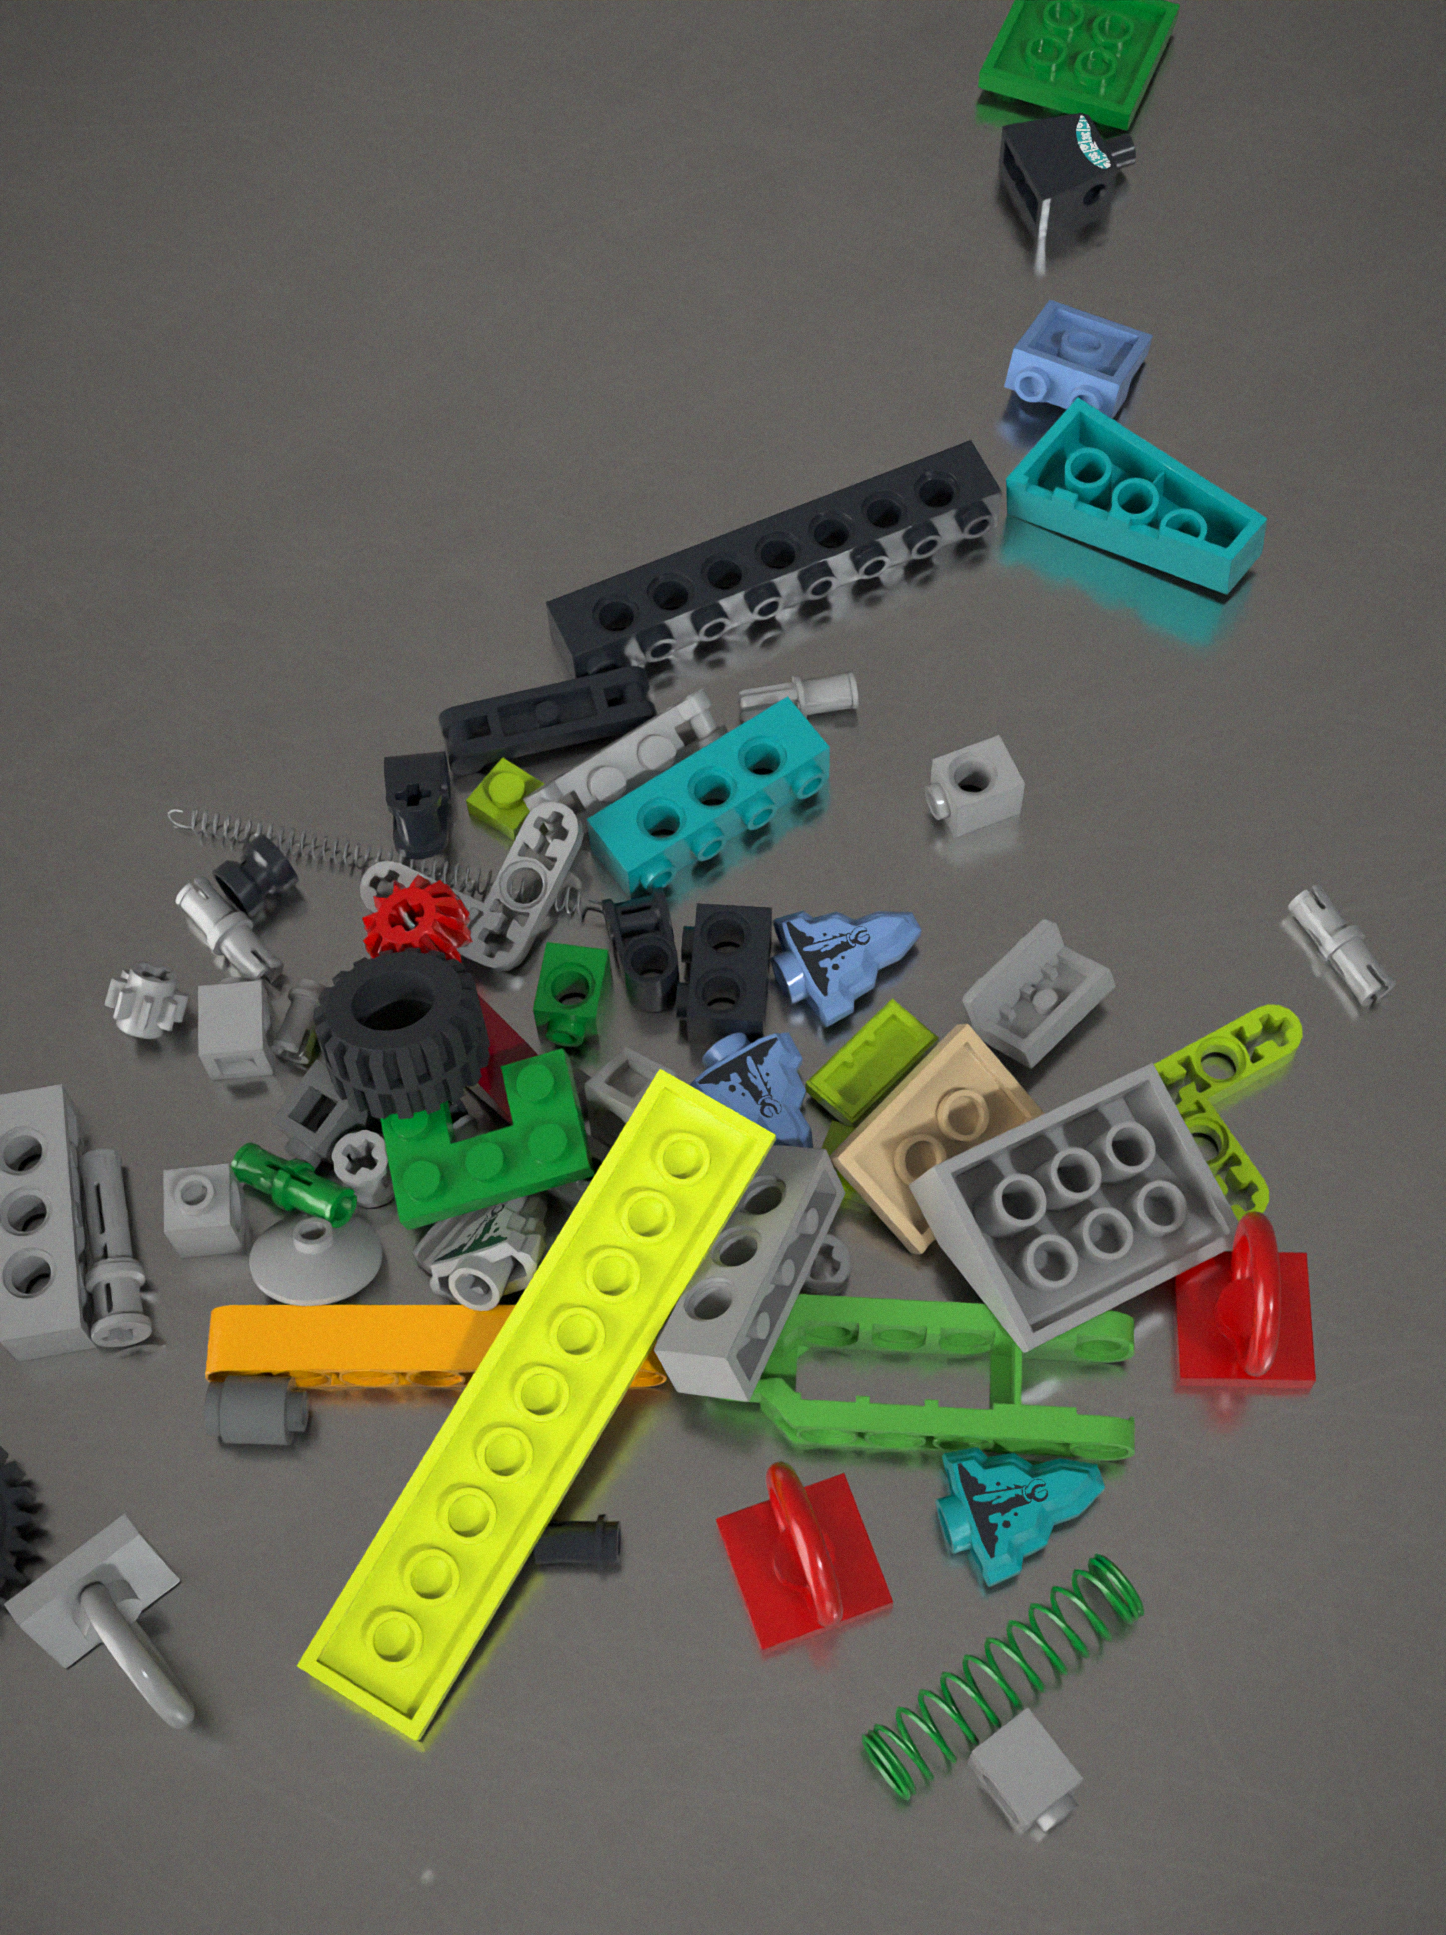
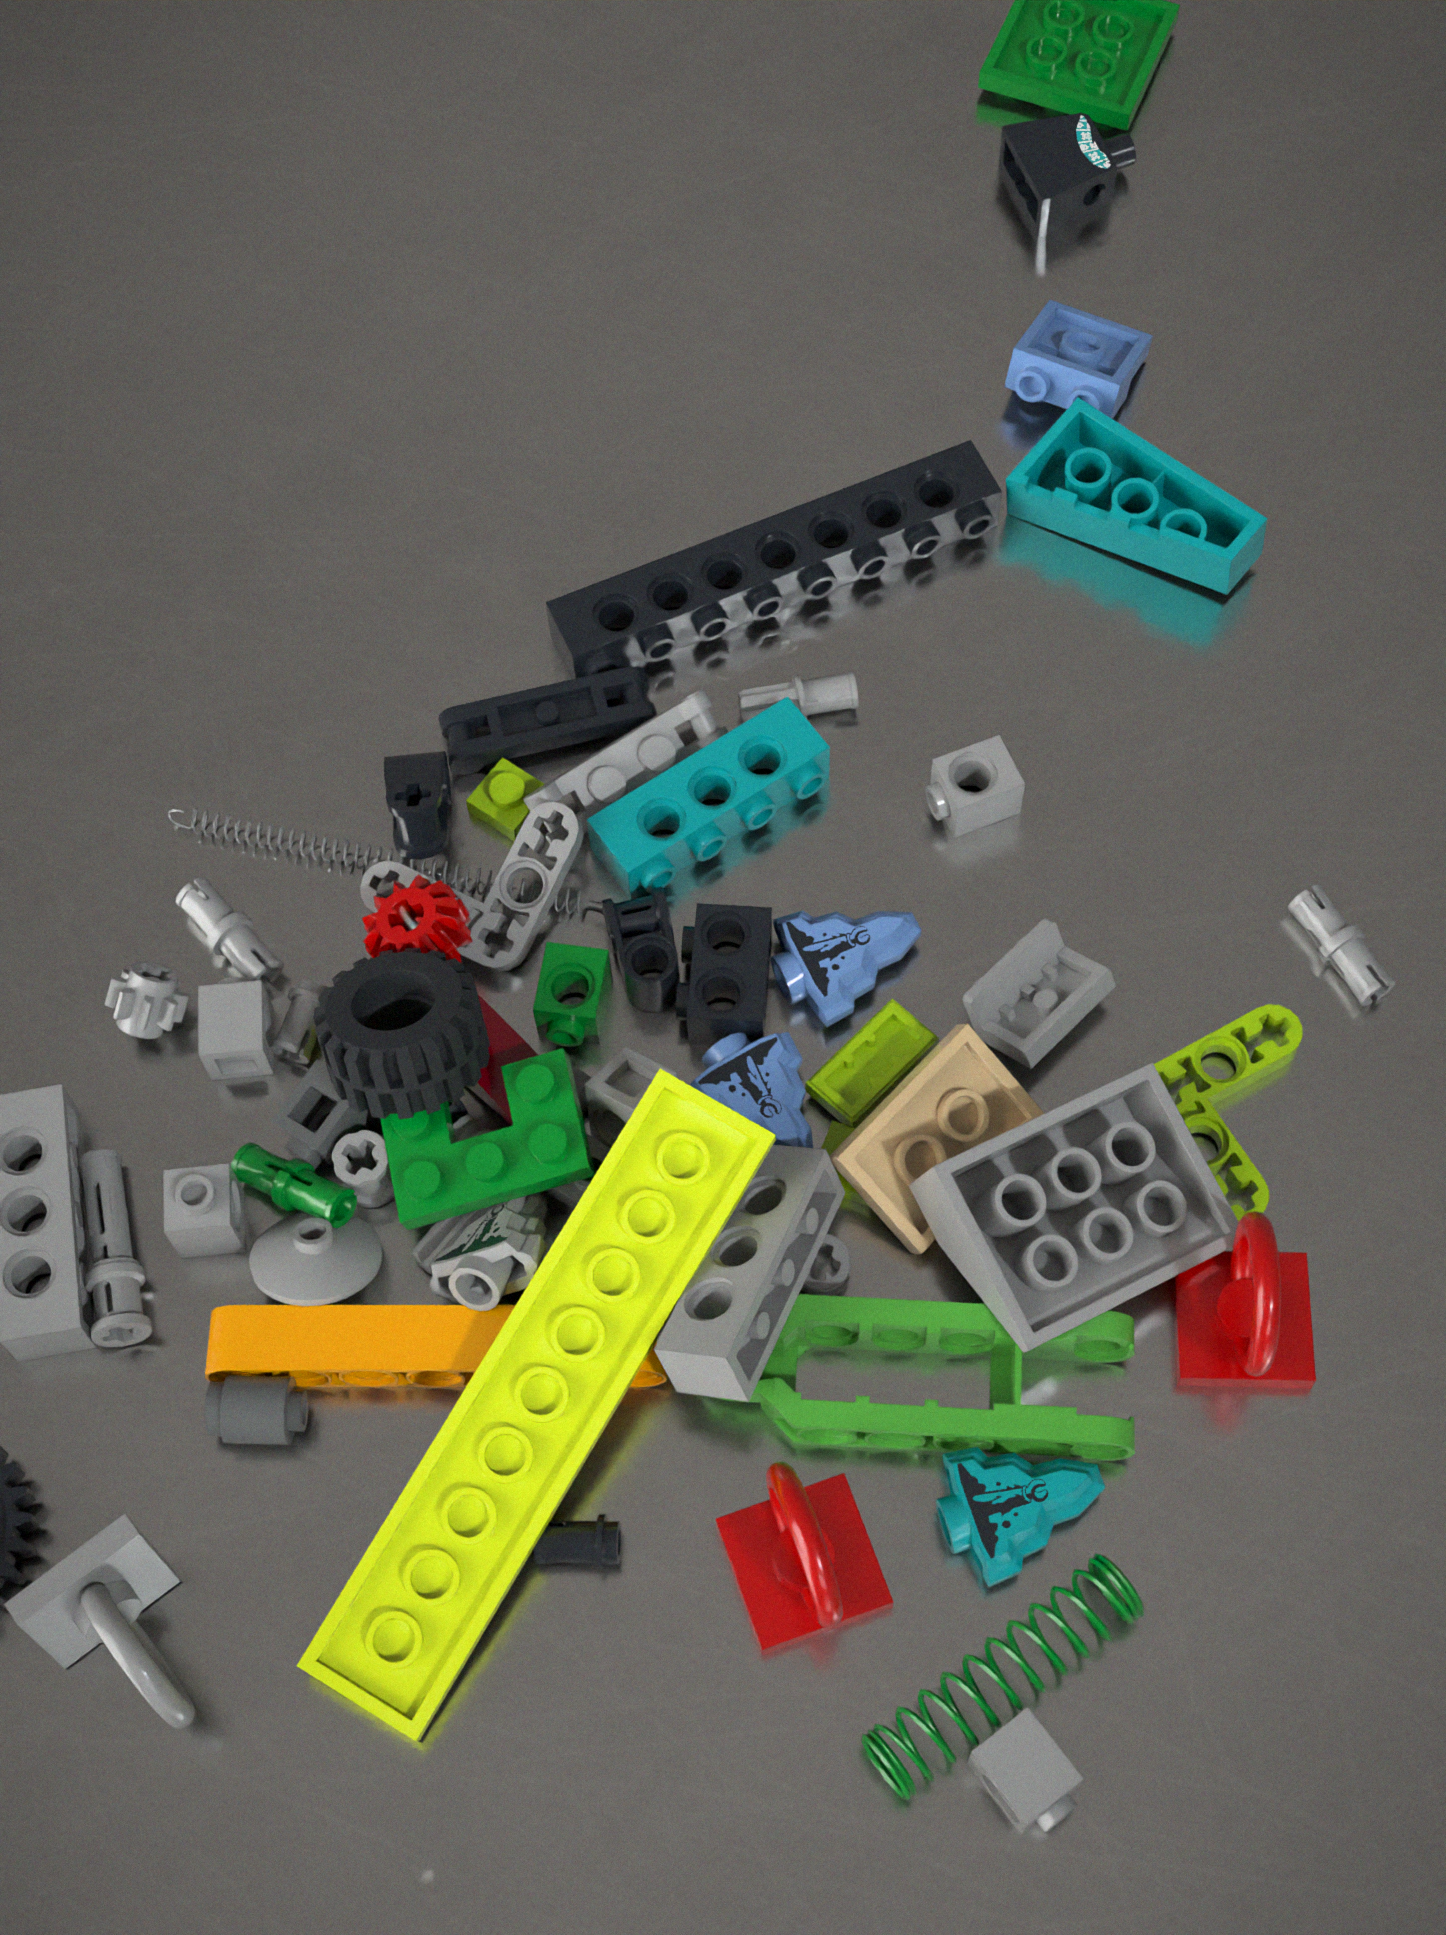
(260, 873): black wheel -> none

